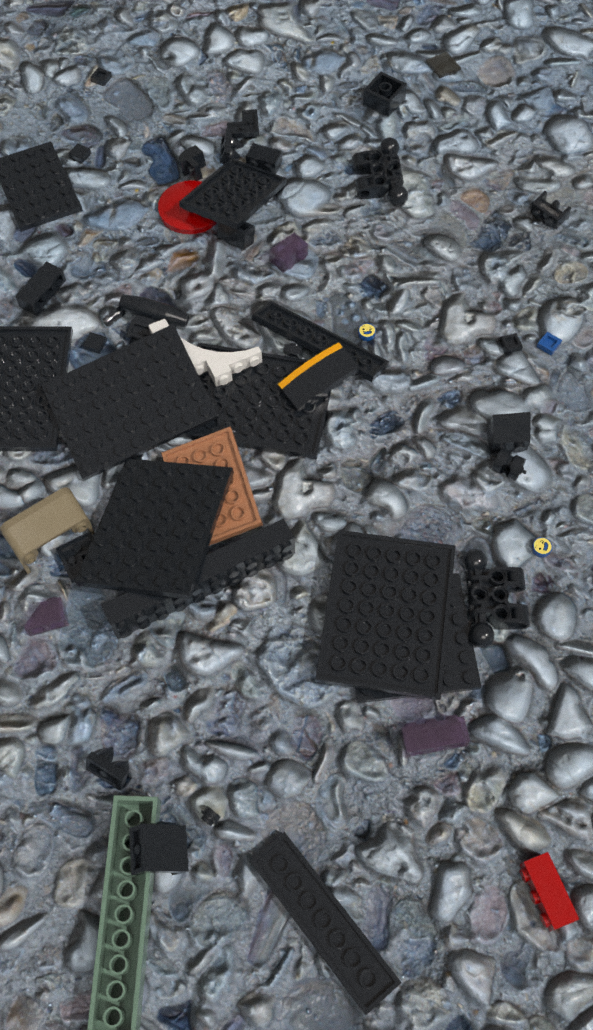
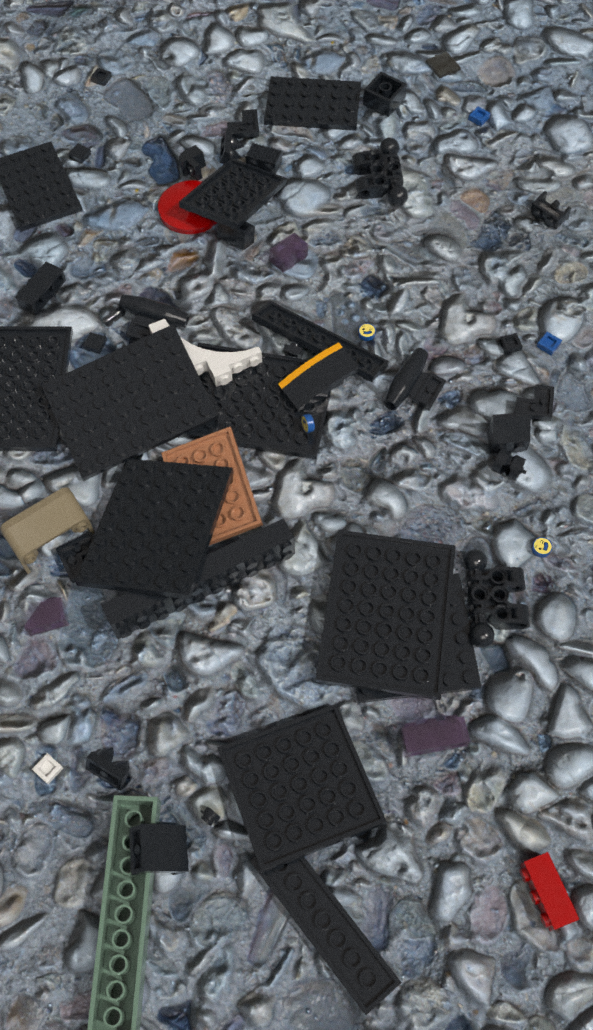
(47, 768): none -> white tile
(300, 787): none -> black plate
(308, 423): none -> blue tile
(312, 103): none -> black plate
(413, 382): none -> black plate
(479, 116): none -> blue tile
(541, 406): none -> black plate

